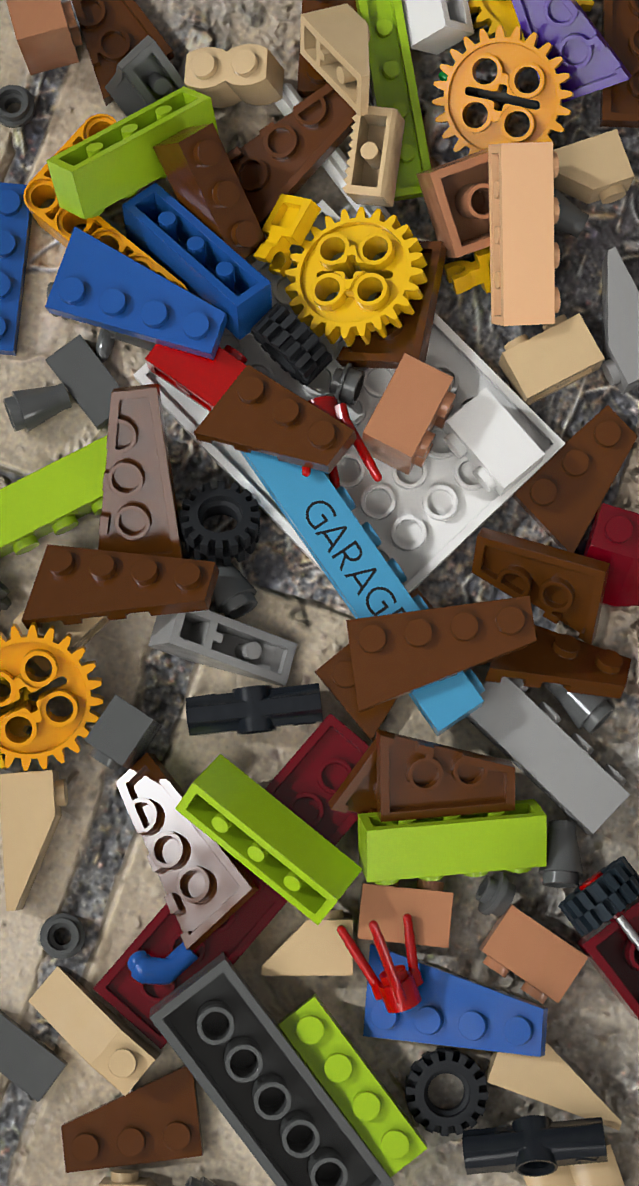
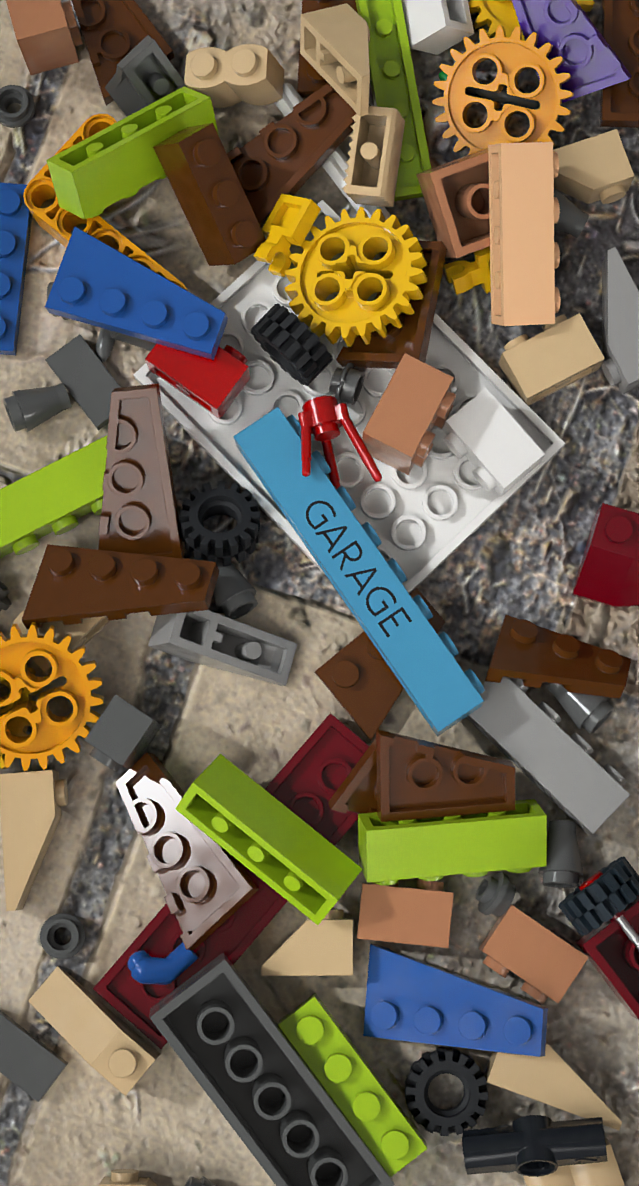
(139, 1128): reddish brown wing -> none
(197, 258): blue brick -> none
(254, 709): black piece -> none
(275, 421): reddish brown wing -> none
(396, 984): red plant -> none
(426, 646): reddish brown wing -> none
(556, 580): reddish brown wing -> none
(576, 479): reddish brown wing -> none

